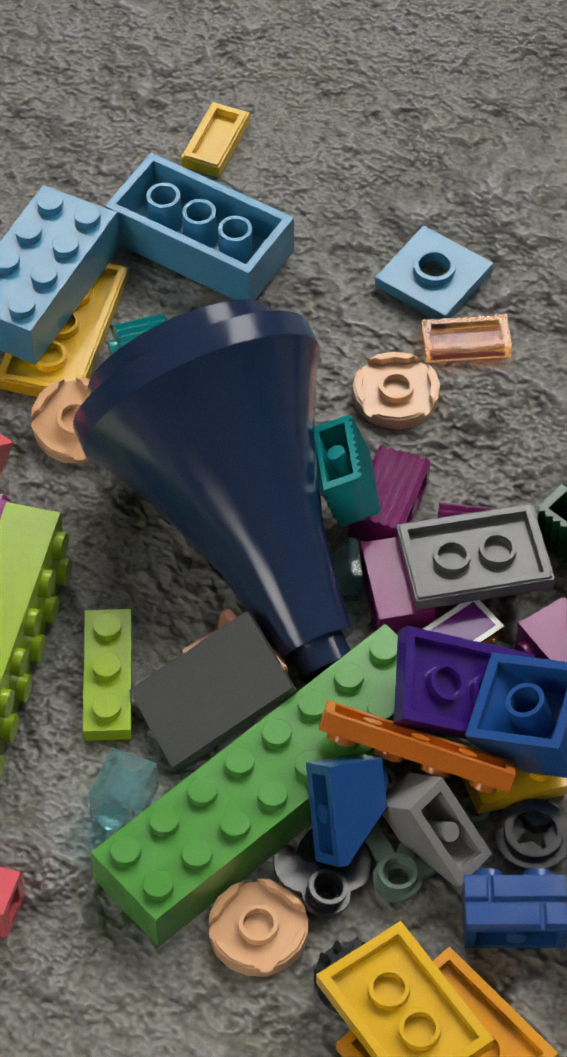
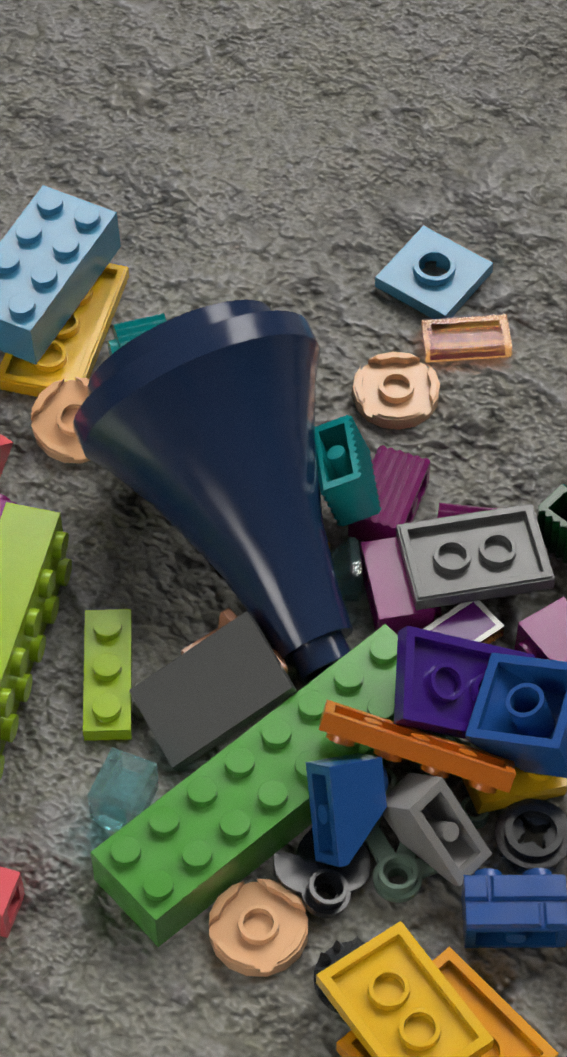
(202, 228): dark azure brick -> none
(215, 139): yellow tile -> none

